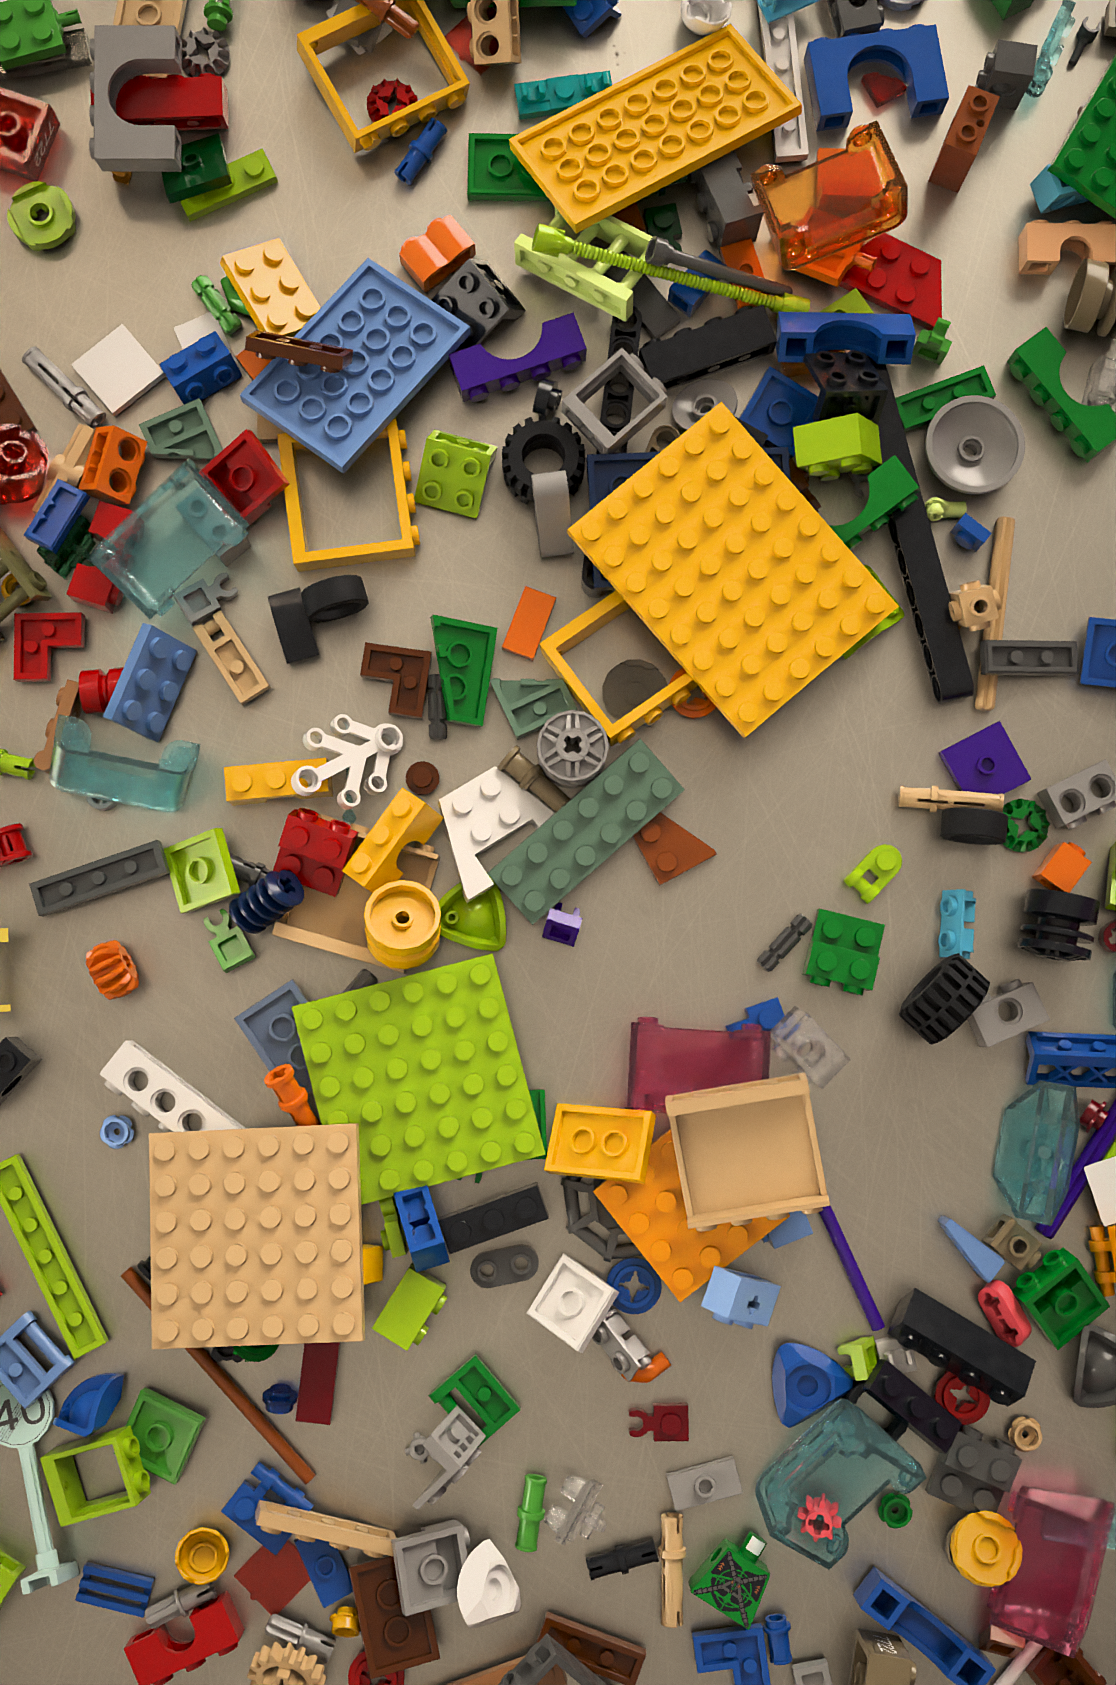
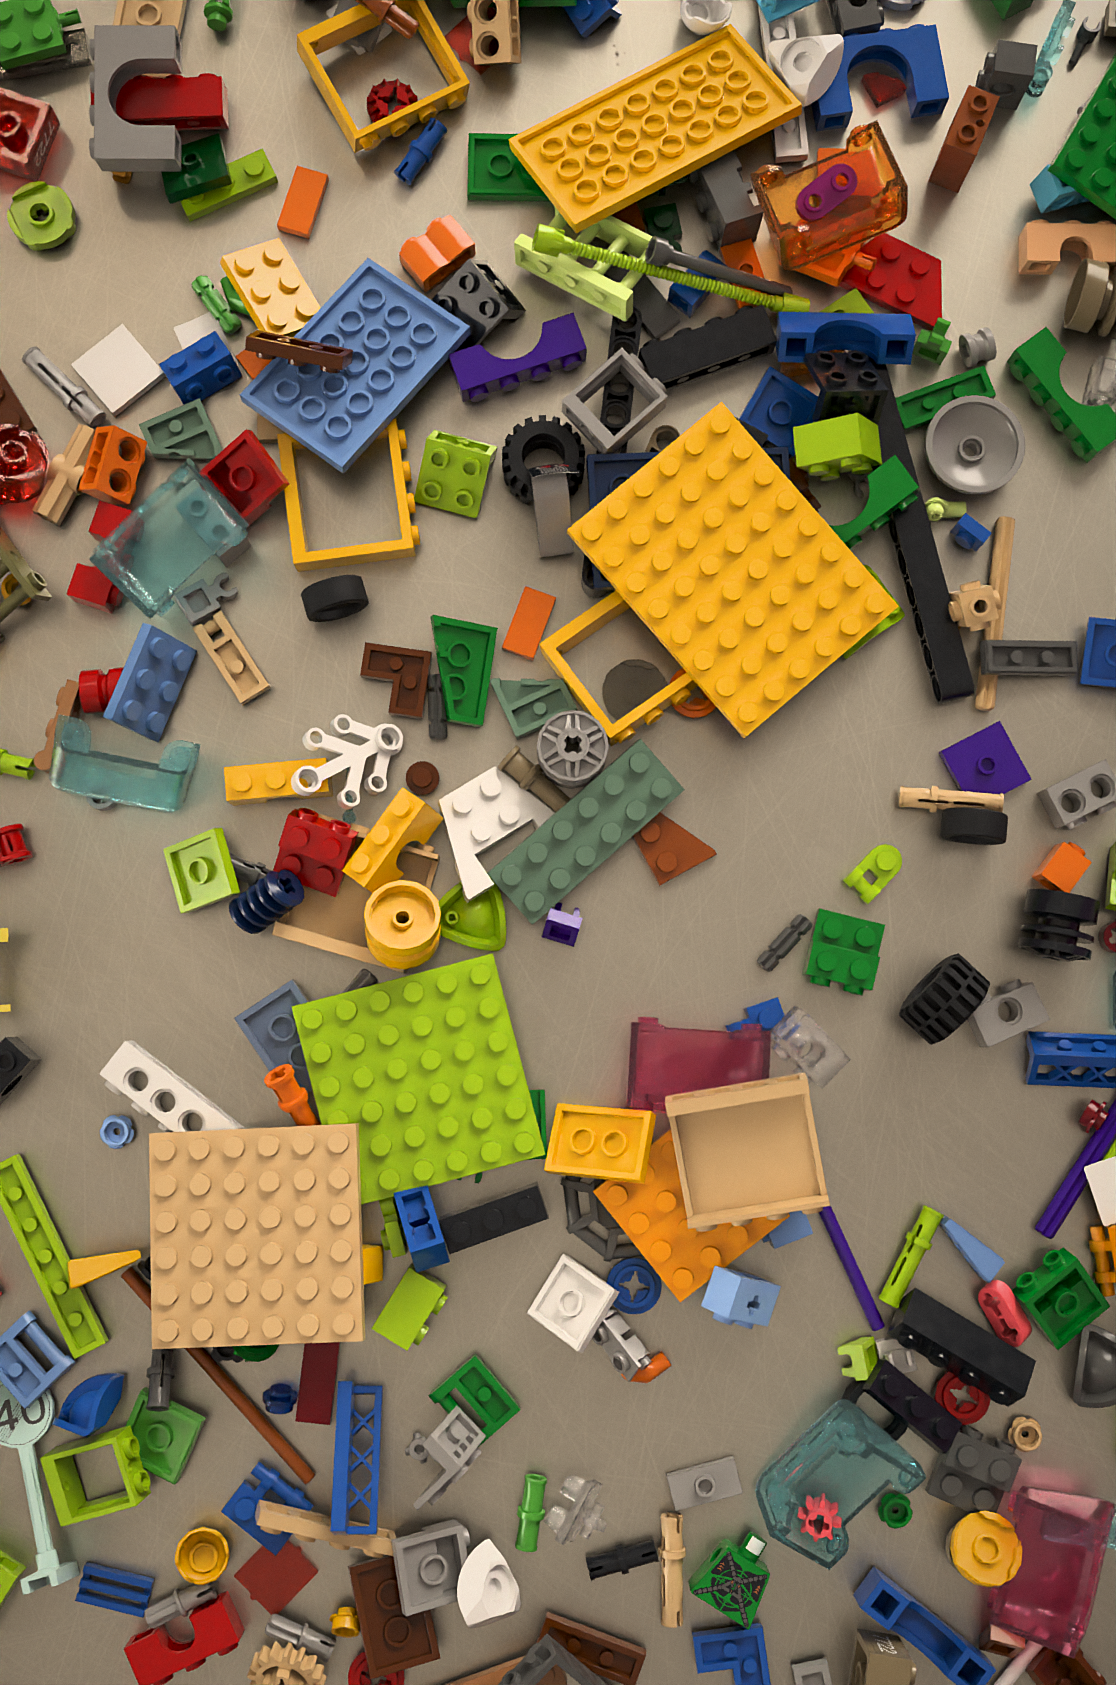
(38, 634): red plate -> none
(56, 516): blue plate -> none
(74, 549): clear green hips -> none
(91, 1268): none -> yellow slope
(99, 878): dark grey plate -> none
(112, 969): orange gear -> none
(159, 1396): none -> dark grey pin
(217, 49): light grey gear -> none
(230, 944): bright green plate -> none
(293, 625): black slope -> none
(303, 202): none -> orange tile
(325, 1570): blue plate -> none
(343, 1459): none -> blue fence
(504, 1266): dark grey plate -> none
(547, 397): black plate -> none
(552, 468): none -> black sticker
(557, 93): teal plate -> none
(667, 1422): dark red plate -> none
(701, 398): light grey dish -> none
(778, 1638): blue pin -> none
(805, 1382): blue hat -> none
(807, 64): none -> white hat
(826, 191): none -> magenta plate
(914, 1249): none -> lime pin
(956, 908): medium azure hinge -> none
(977, 347): none -> light grey wheel
(1001, 1240): dark tan brick -> none
(1037, 821): green gear -> none
(1038, 1151): clear light blue wedge -> none

